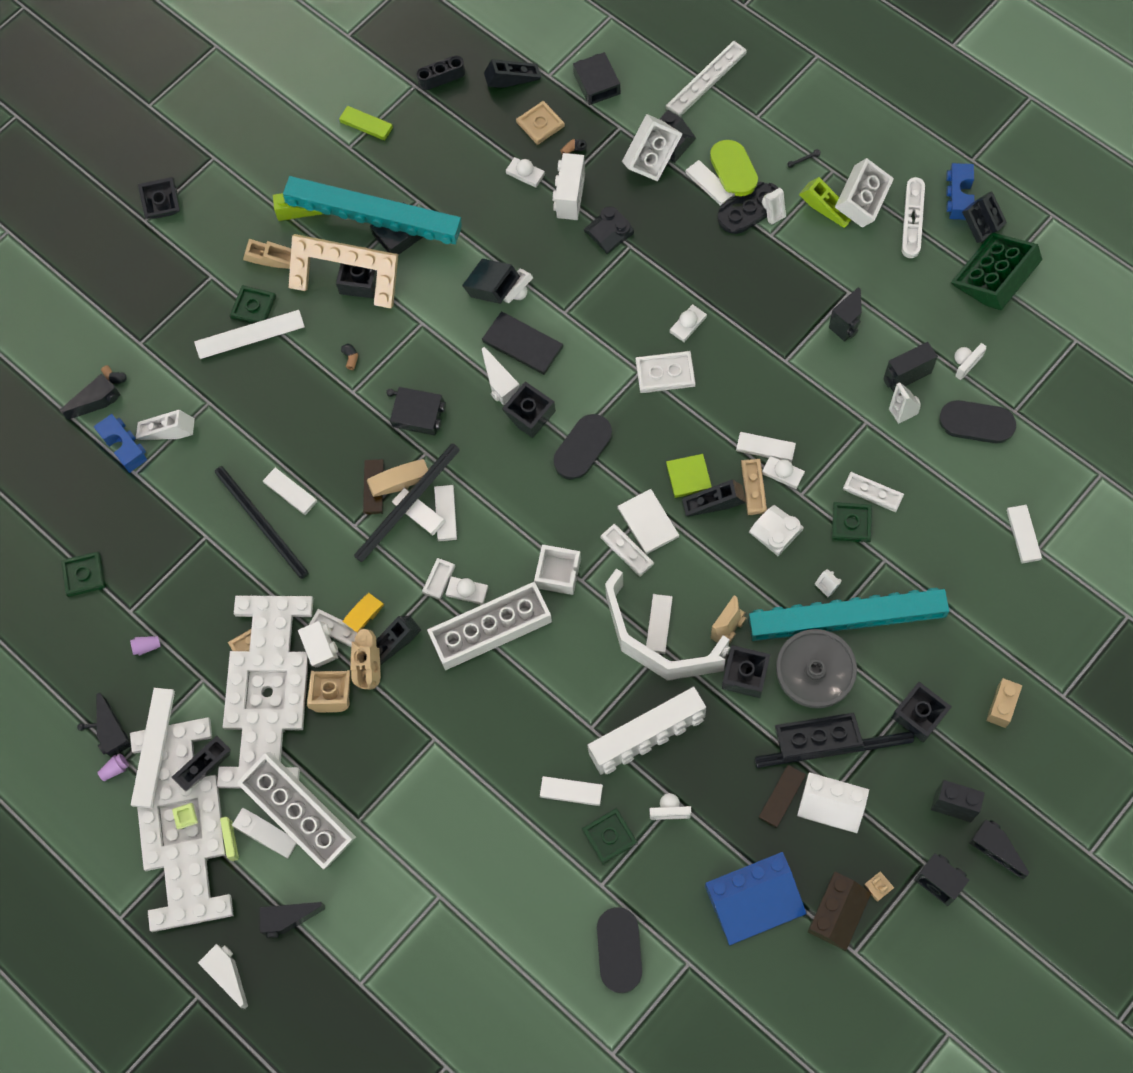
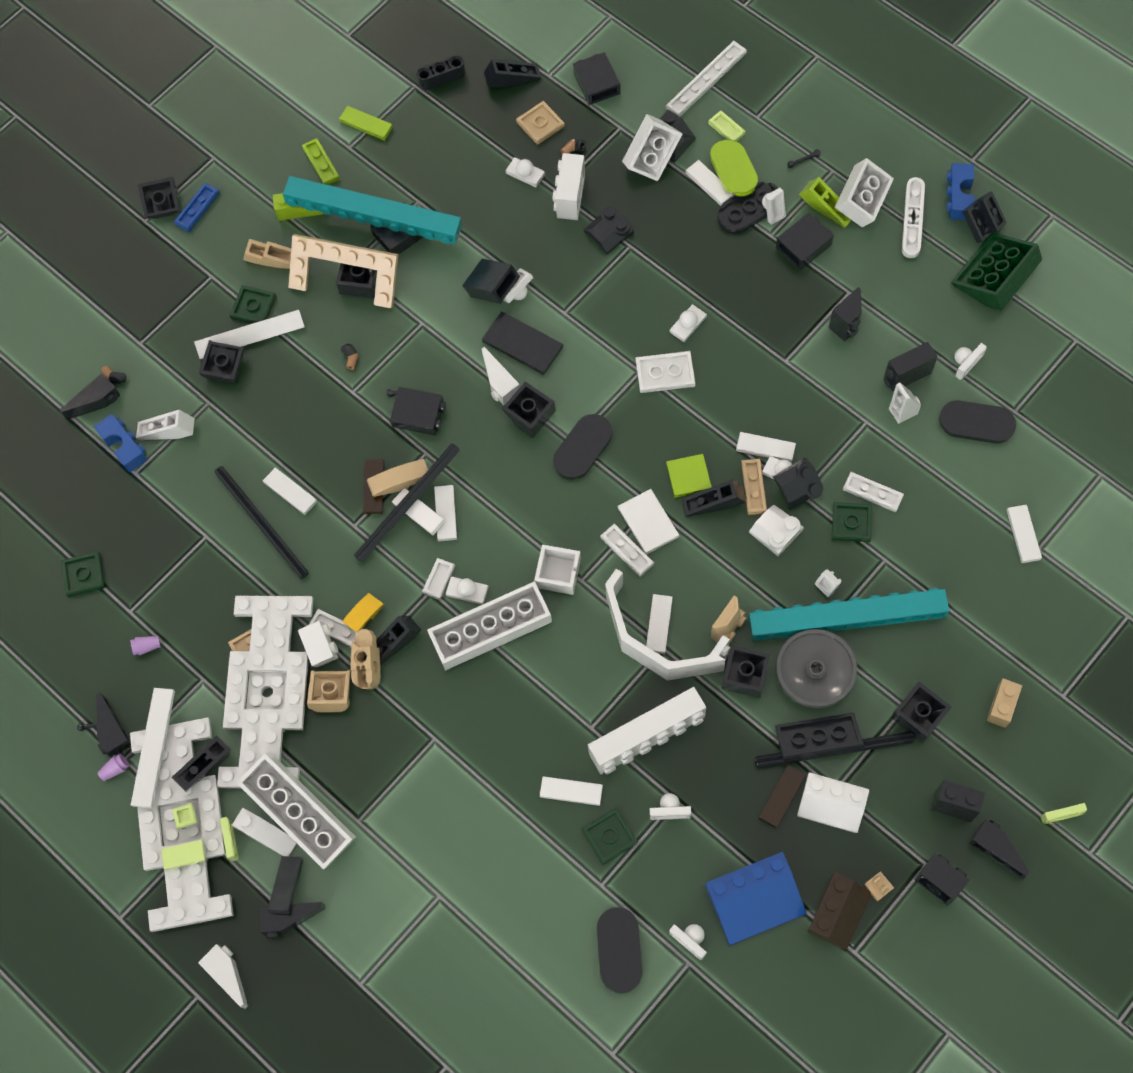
(183, 854): none -> yellowish green tile
(197, 207): none -> blue tile
(222, 362): none -> black slope
(285, 885): none -> black tile
(320, 162): none -> lime tile
(690, 939): none -> white tile
(726, 126): none -> yellowish green tile
(799, 483): none -> black slope
(804, 241): none -> black brick
(1063, 813): none -> yellowish green tile

